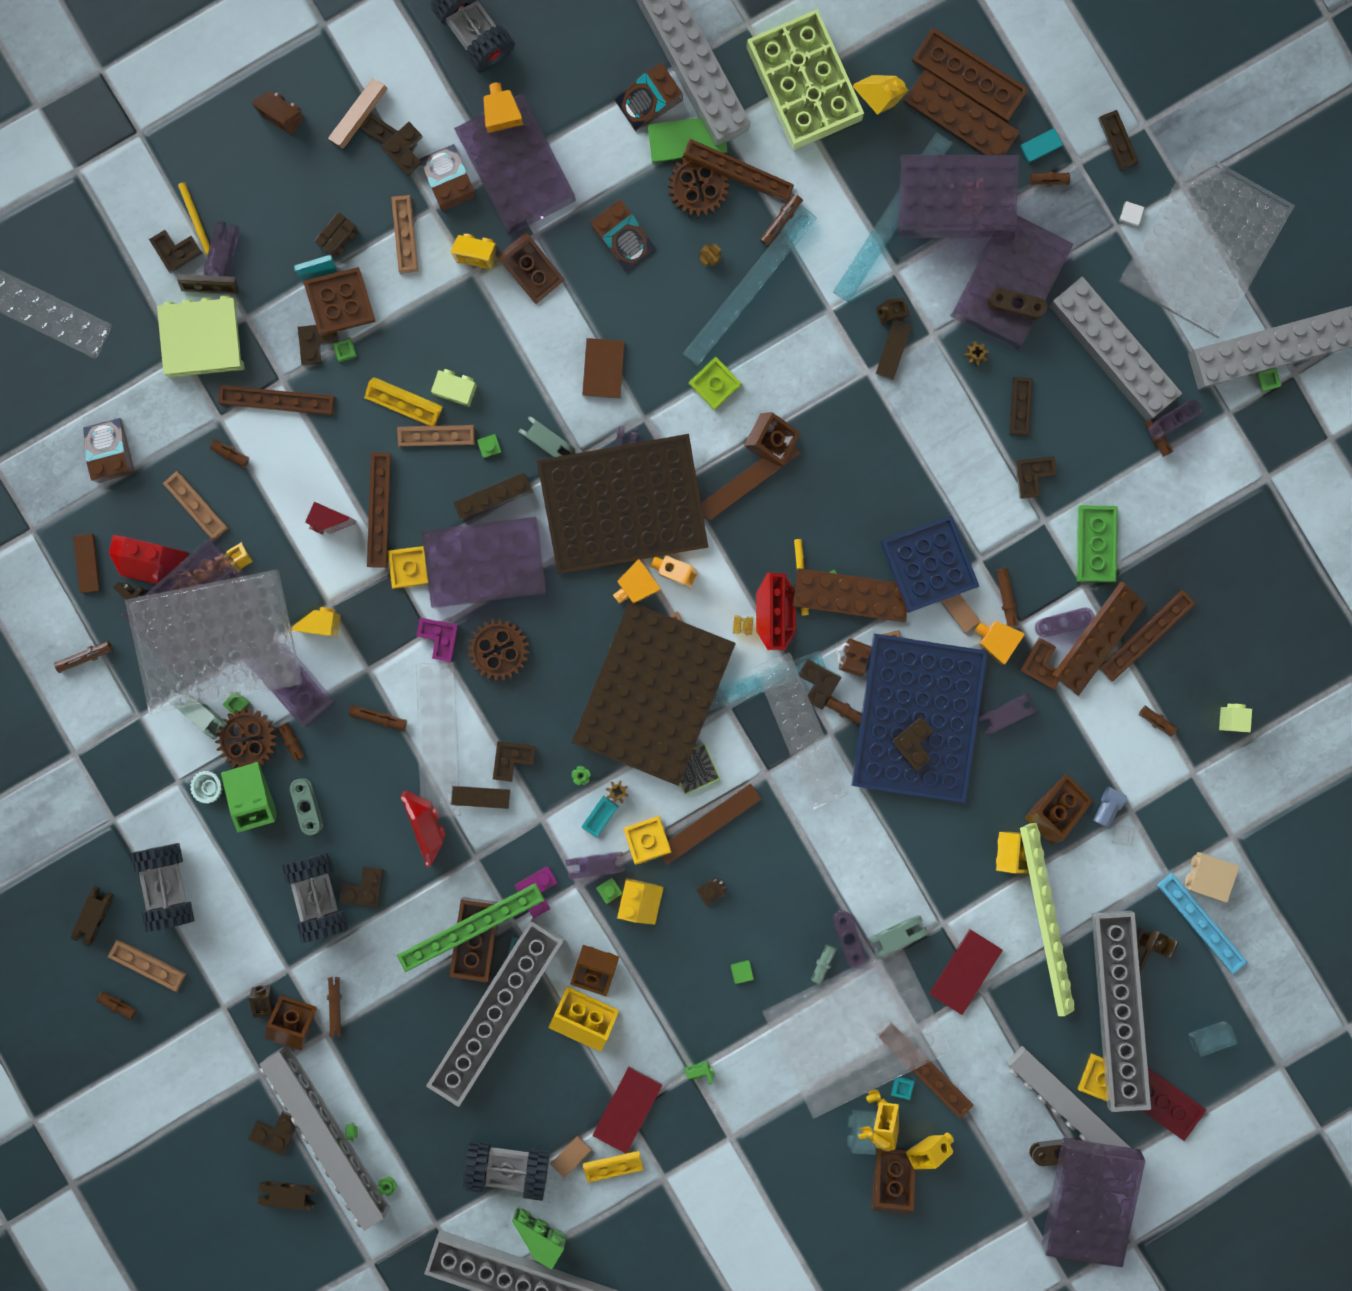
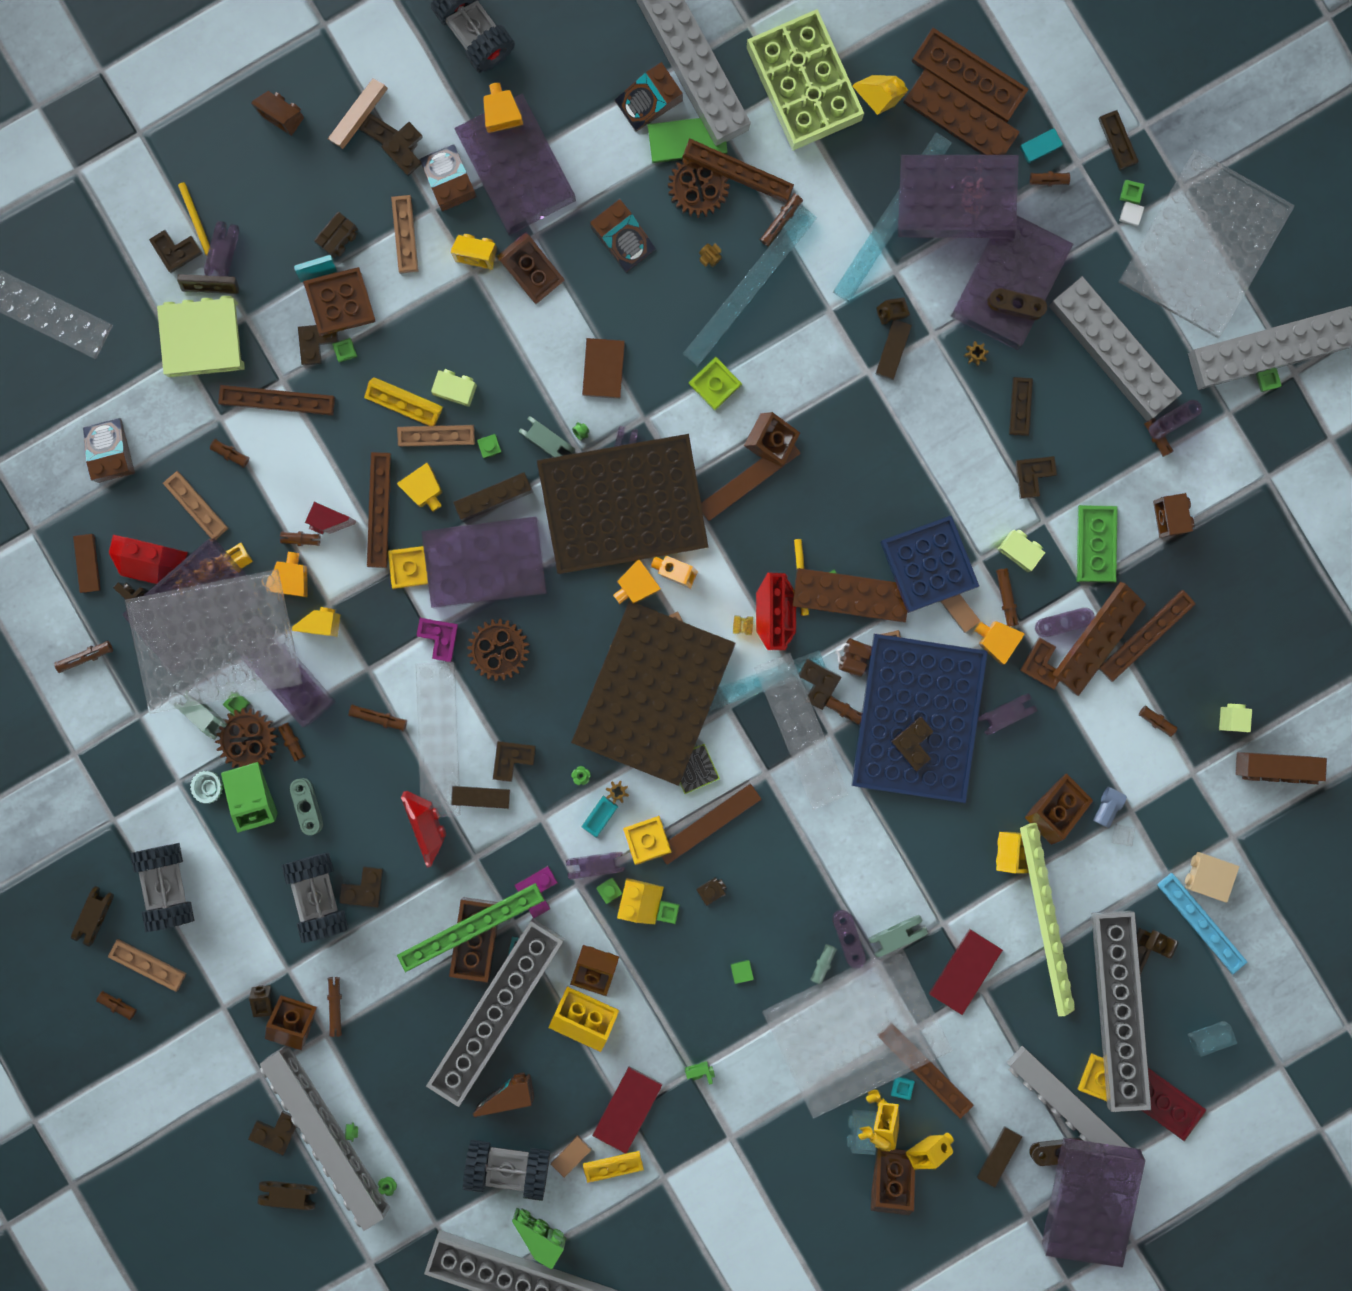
(293, 576): none -> light orange torso
(300, 538): none -> reddish brown pin
(422, 487): none -> yellow torso
(511, 1095): none -> reddish brown slope
(580, 431): none -> bright green plate
(668, 912): none -> bright green tile
(999, 1156): none -> dark brown tile
(1021, 550): none -> yellowish green brick
(1131, 192): none -> bright green plate
(1173, 515): none -> reddish brown brick
(1281, 768): none -> reddish brown brick

